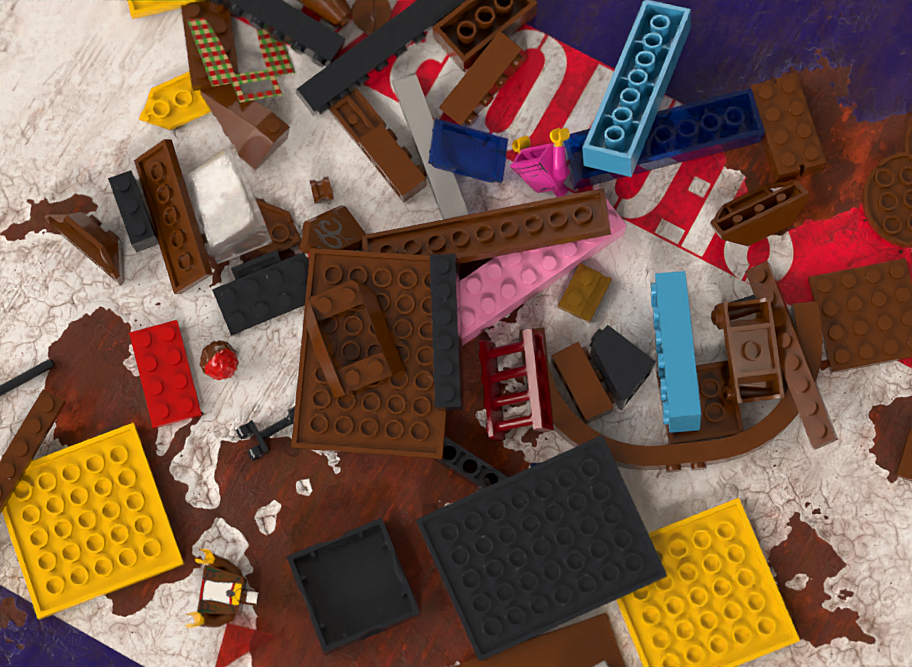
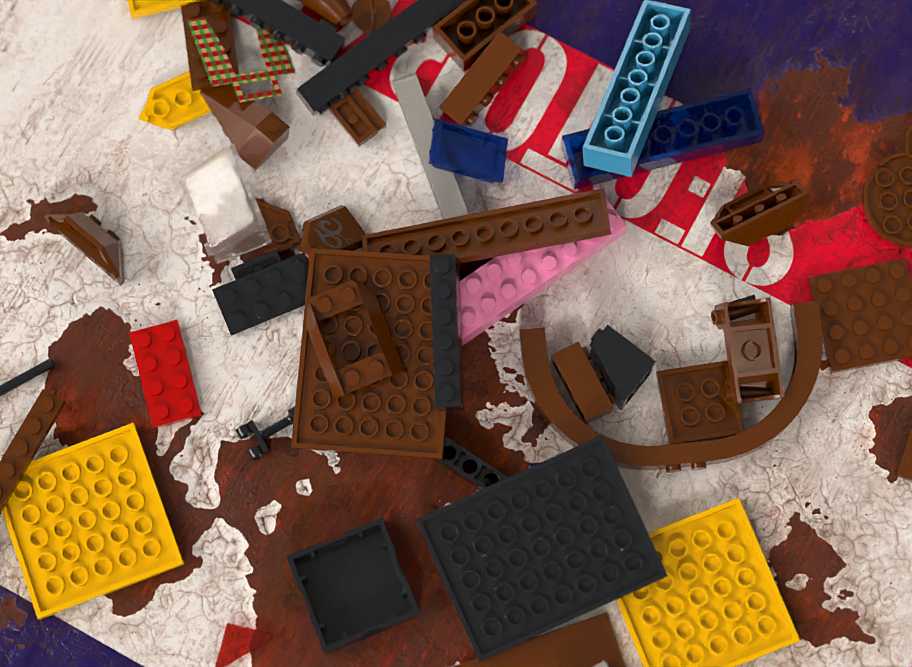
(133, 211): black brick -> none
(173, 217): reddish brown plate -> none
(219, 360): red piece -> none
(221, 592): torso -> none
(321, 190): reddish brown wheel -> none
(393, 162): reddish brown brick -> none
(538, 382): dark red fence -> none
(543, 165): dark pink torso -> none
(584, 293): pearl gold plate -> none
(675, 352): dark azure brick -> none
(789, 129): reddish brown piece -> none
(794, 360): reddish brown plate -> none

